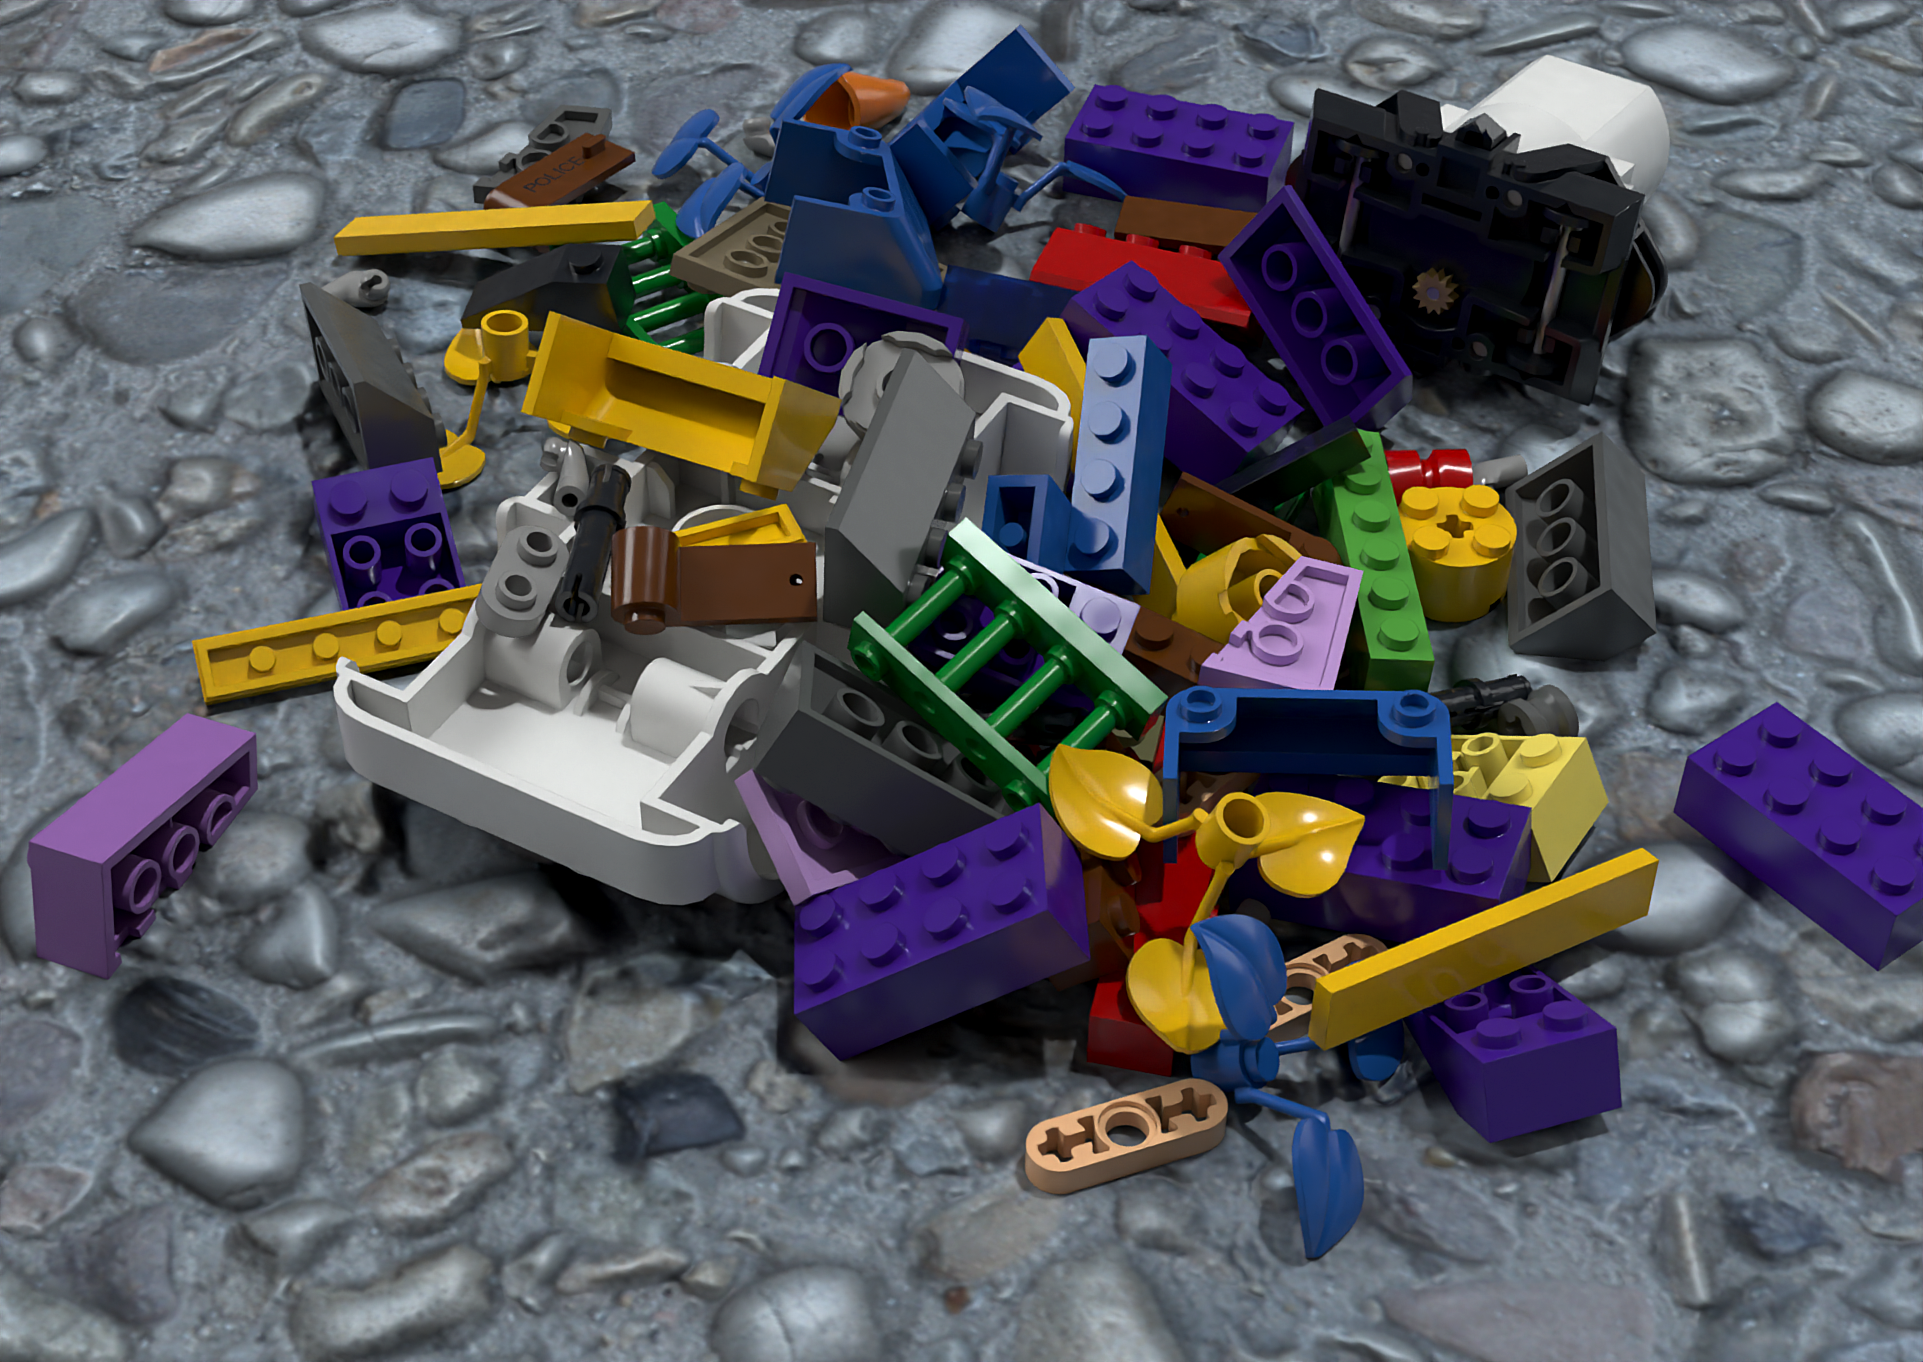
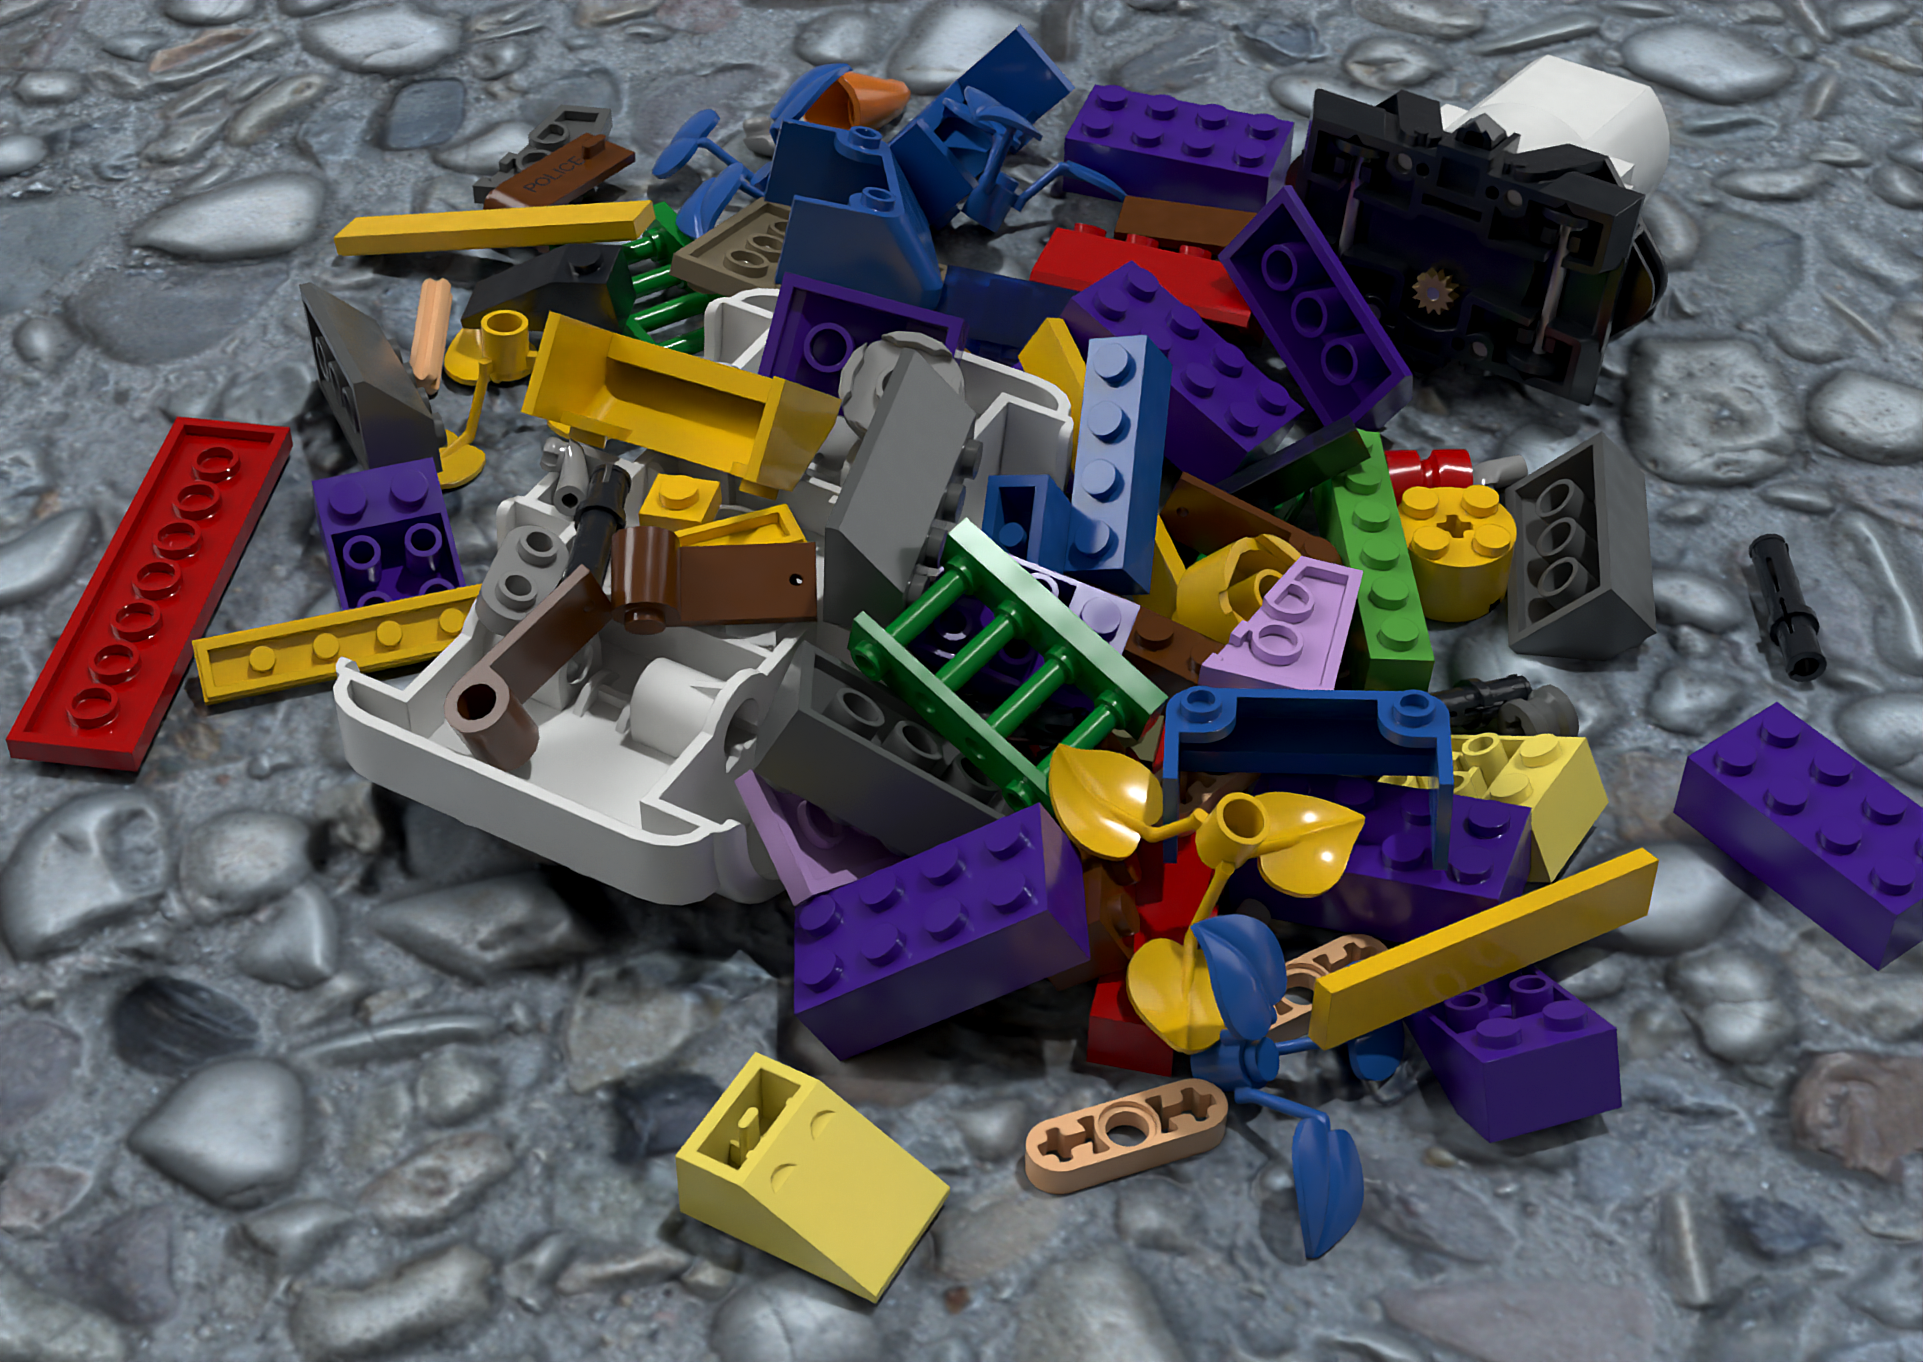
(133, 838): medium lavender wedge -> none
(151, 596): none -> red plate
(361, 288): light grey arm -> none
(431, 333): none -> light nougat axle
(489, 699): none -> reddish brown door
(680, 502): none -> yellow plate
(807, 1179): none -> light yellow slope
(1787, 609): none -> black pin

